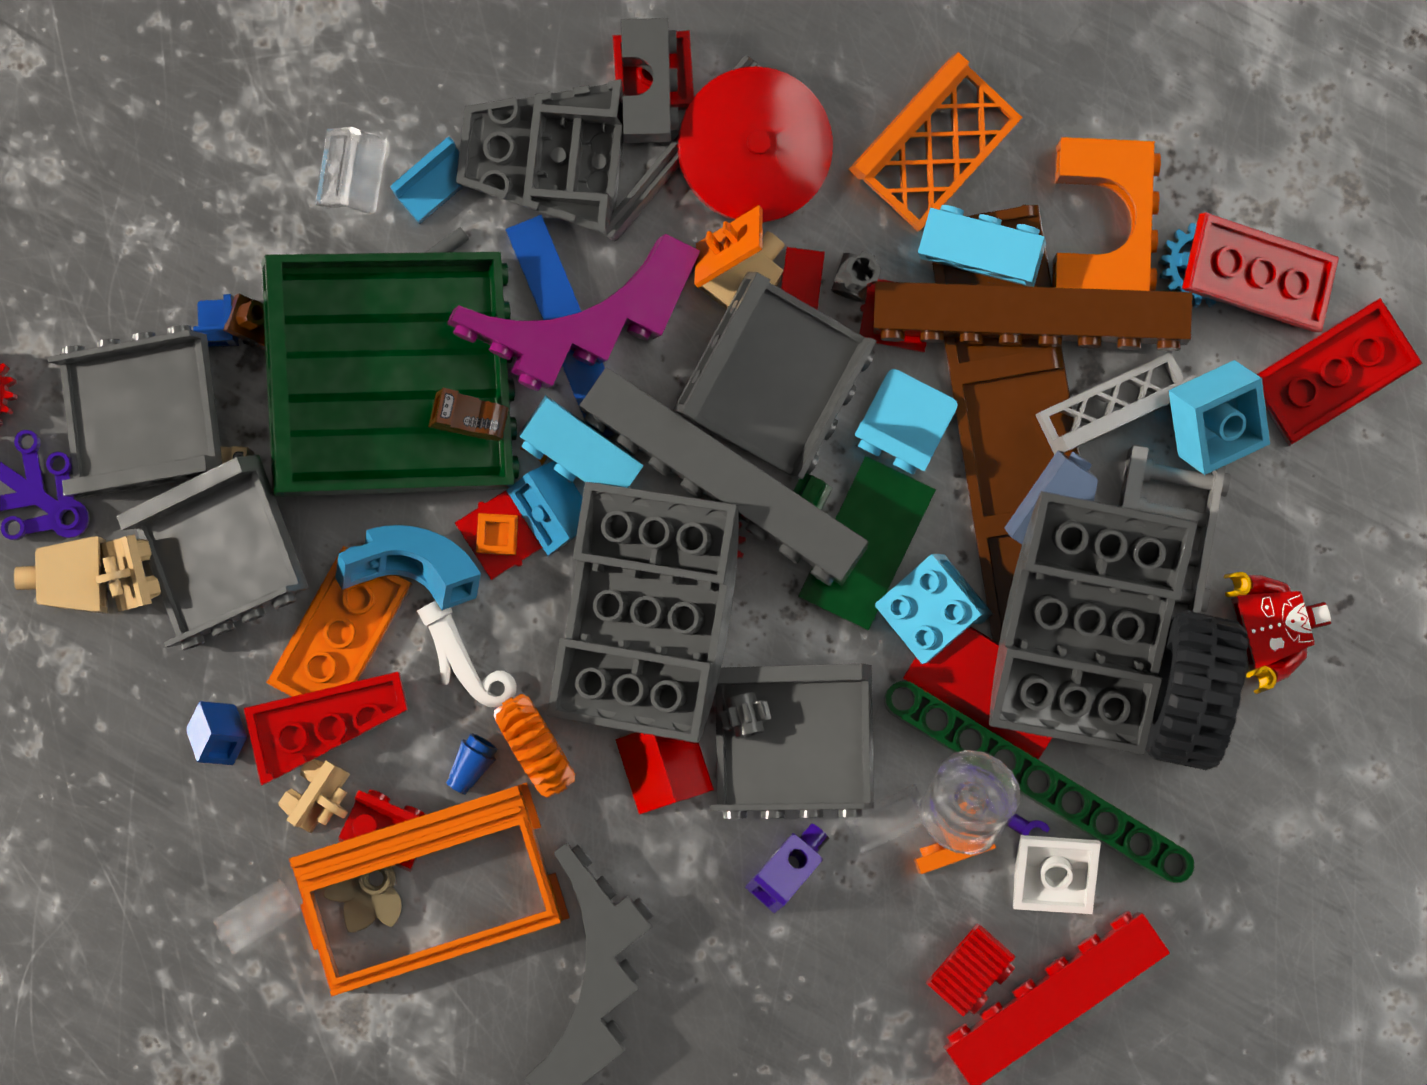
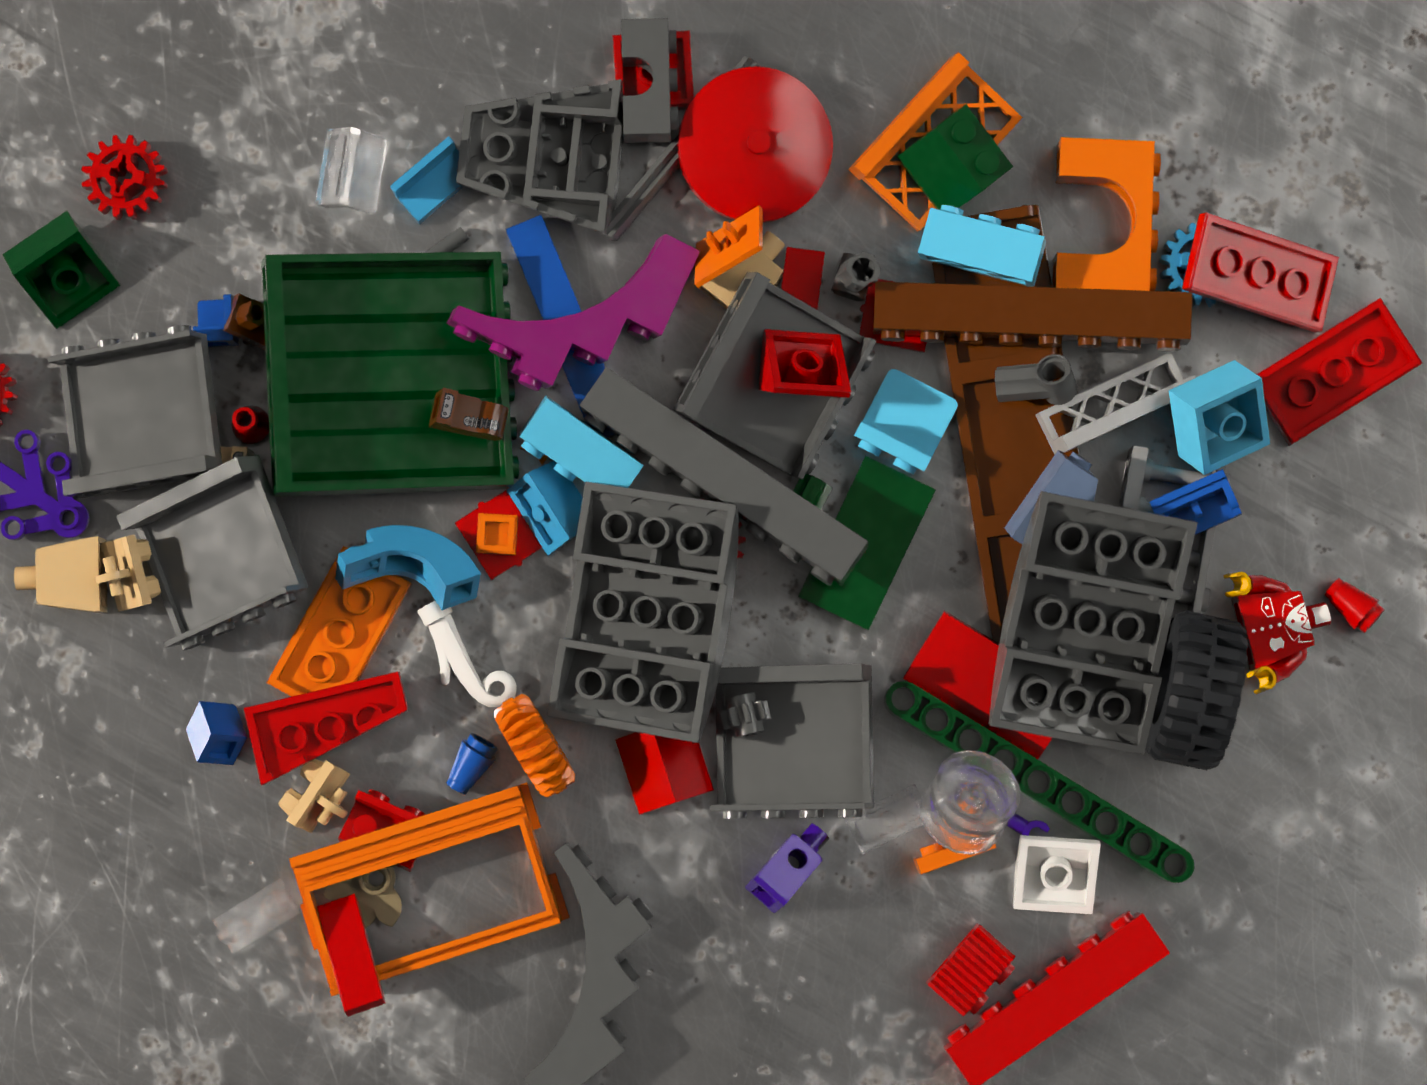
(60, 270): none -> dark green slope
(109, 173): none -> red gear
(256, 430): none -> red cone
(351, 955): none -> red tile
(803, 364): none -> red slope
(932, 607): medium azure bracket -> none
(955, 160): none -> dark green slope
(1035, 381): none -> dark grey piece
(1204, 501): none -> blue hinge
(1354, 605): none -> red cone

